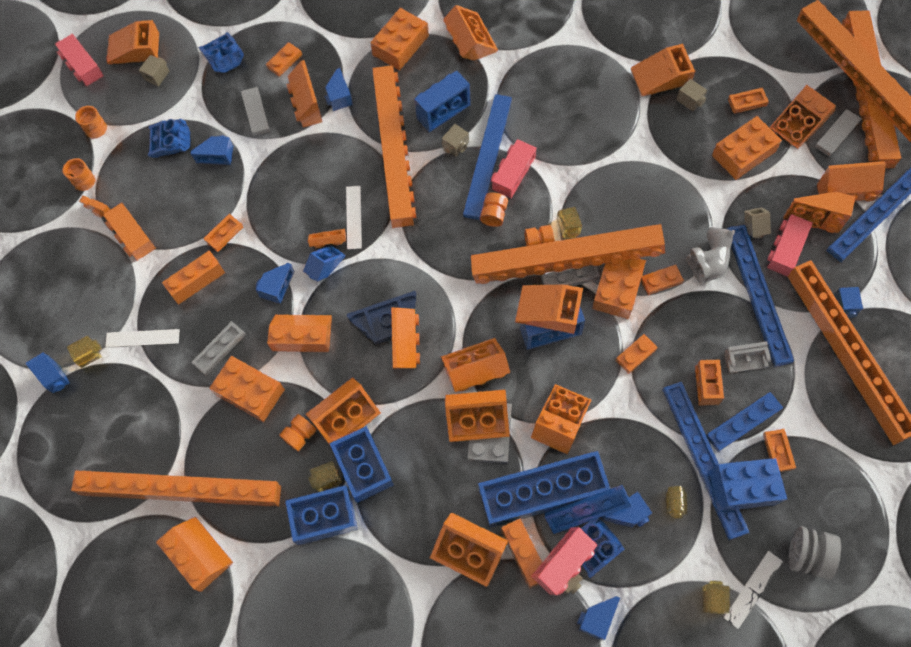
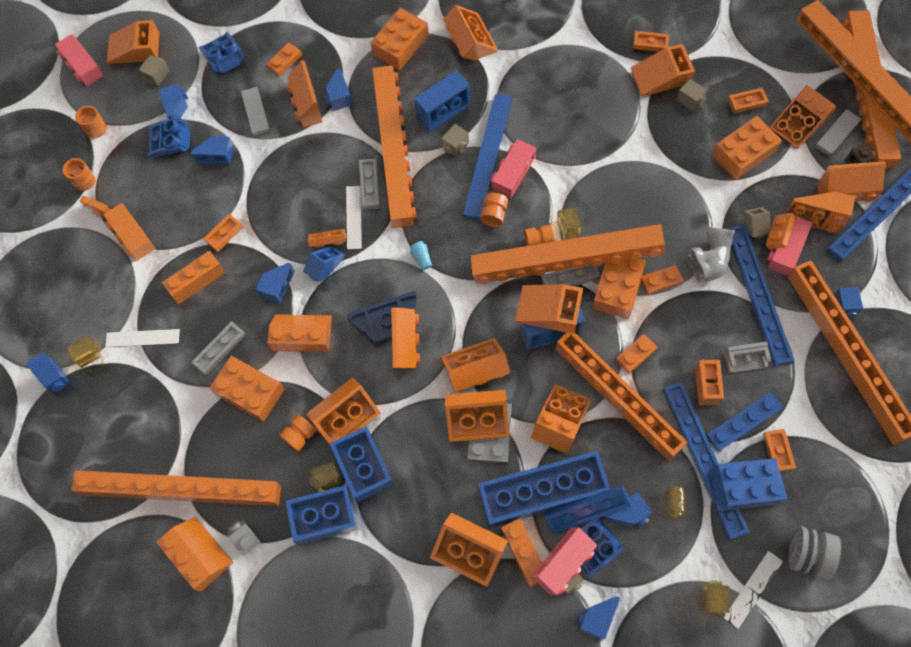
(174, 101): none -> blue slope
(242, 536): none -> light grey bracket
(369, 184): none -> light grey tile
(420, 254): none -> medium azure cone
(620, 396): none -> orange brick
(650, 41): none -> orange plate
(780, 231): none -> orange plate
(861, 153): none -> dark brown brick

